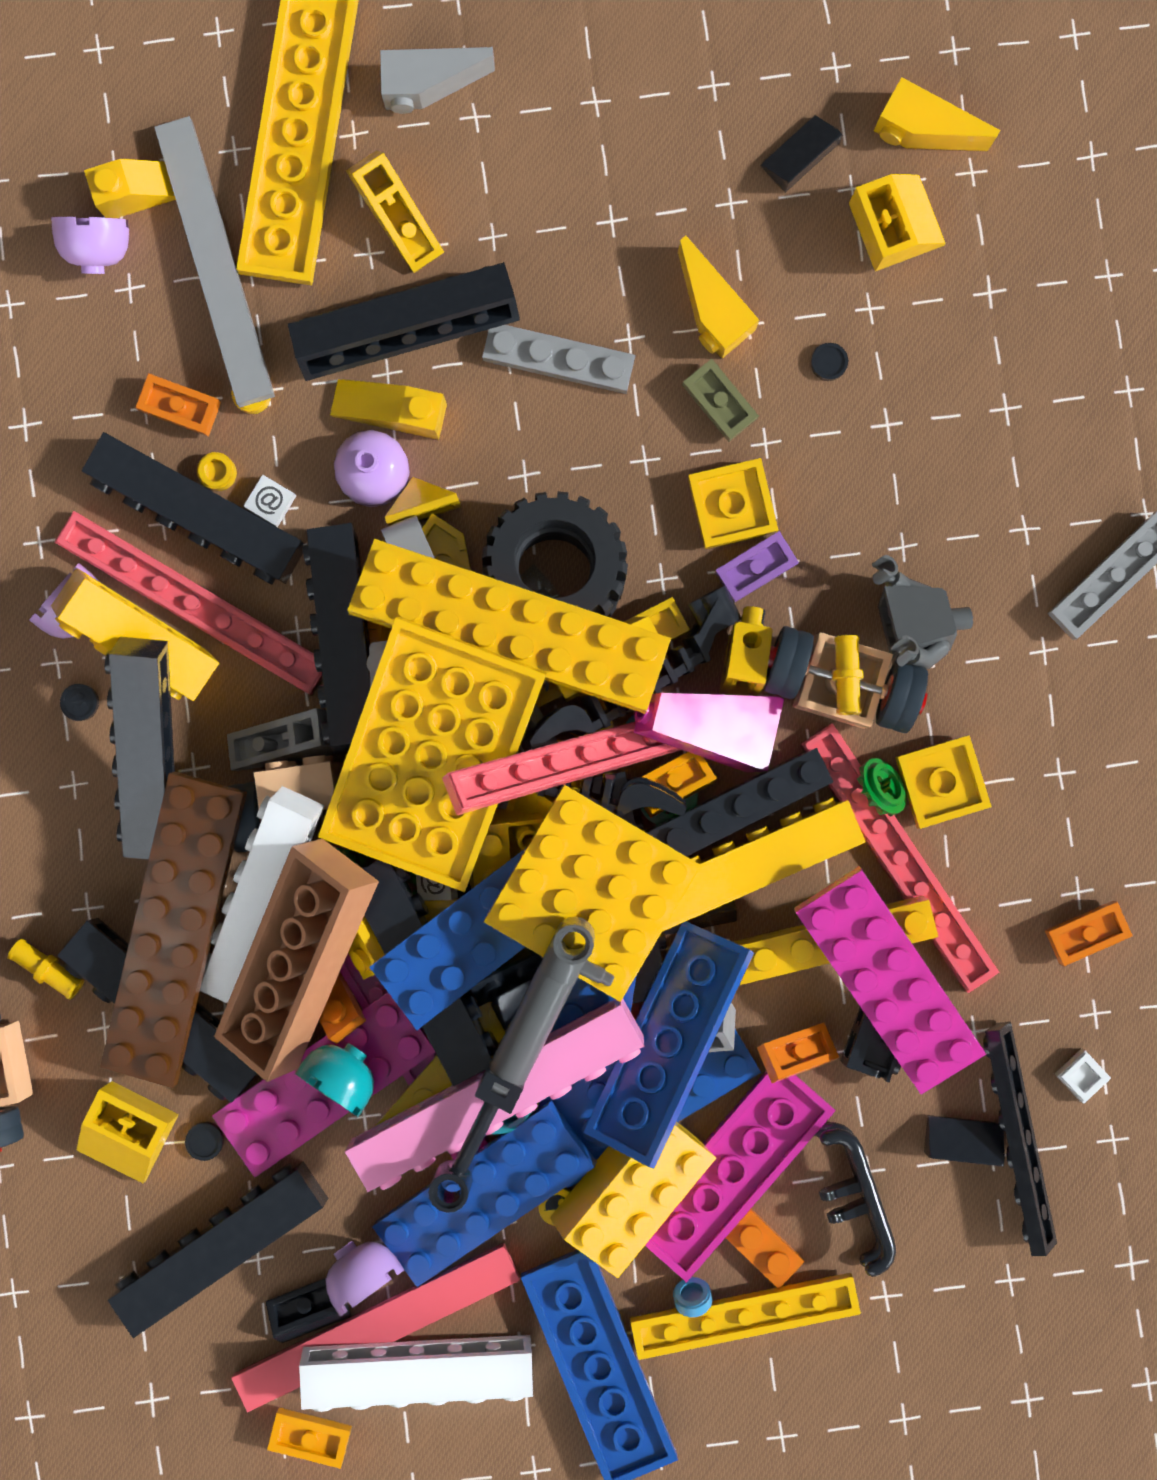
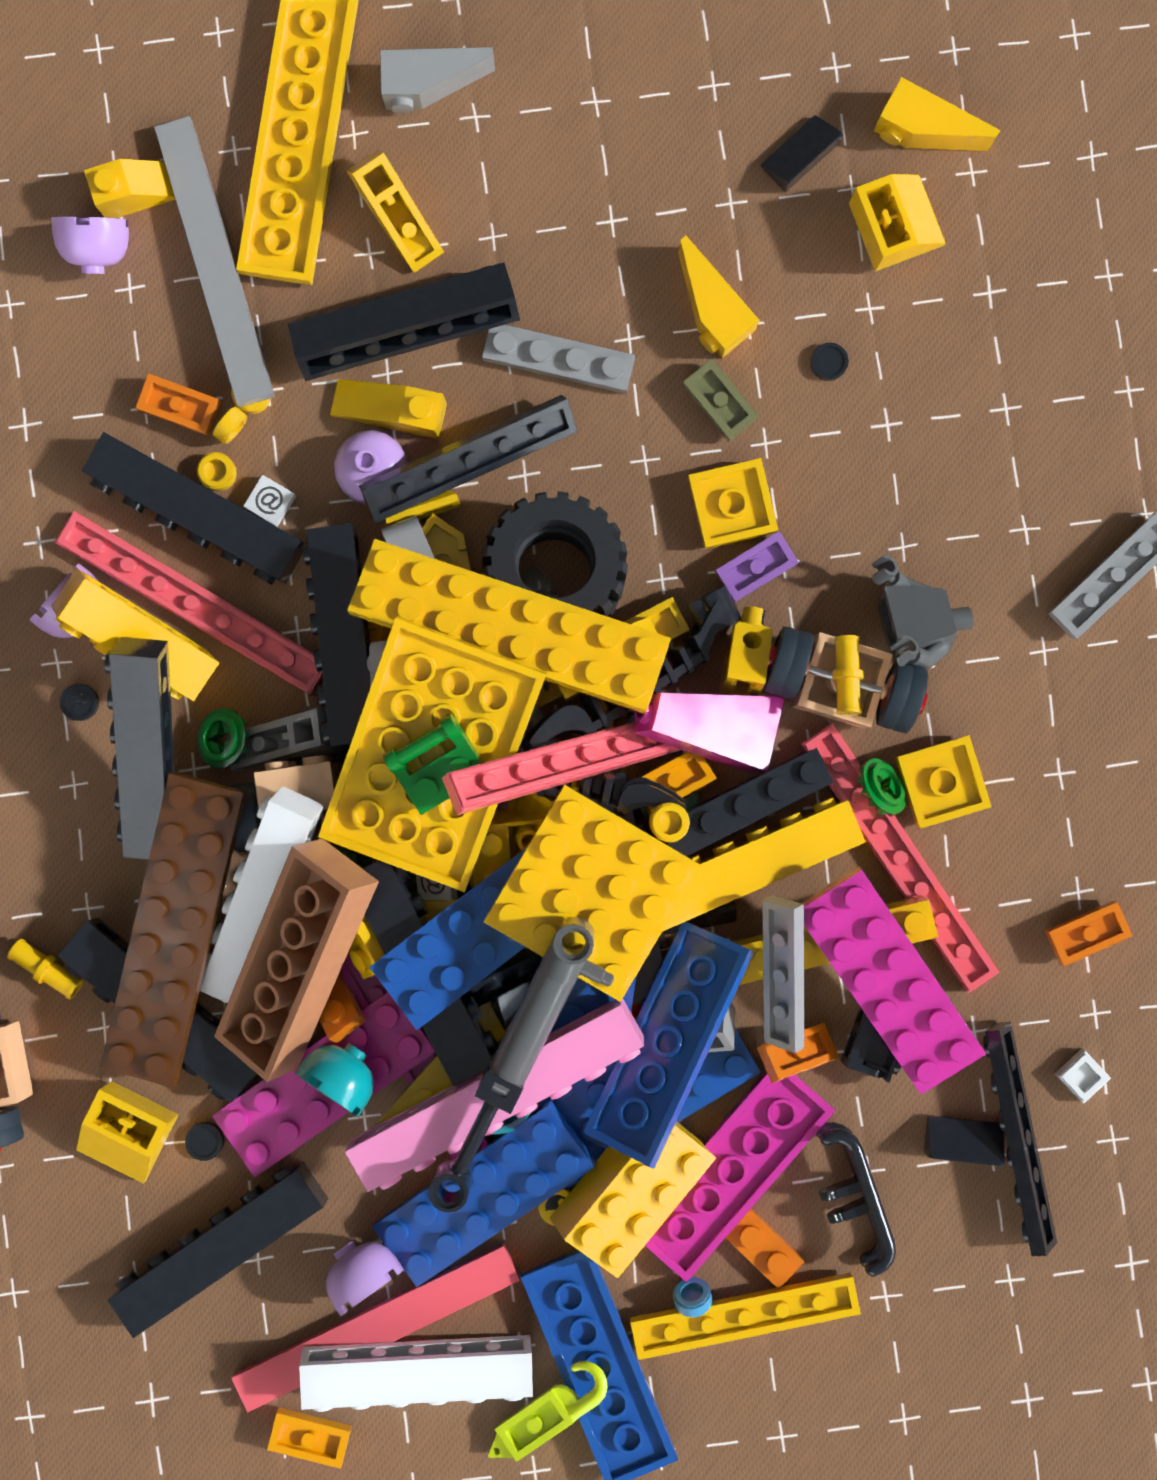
(214, 727): none -> green gear
(230, 425): none -> yellow tile
(302, 1312): black slope -> none
(426, 784): none -> green plate
(468, 458): none -> black plate
(547, 1416): none -> neon yellow plate
(669, 822): none -> yellow tile
(783, 973): none -> light grey plate

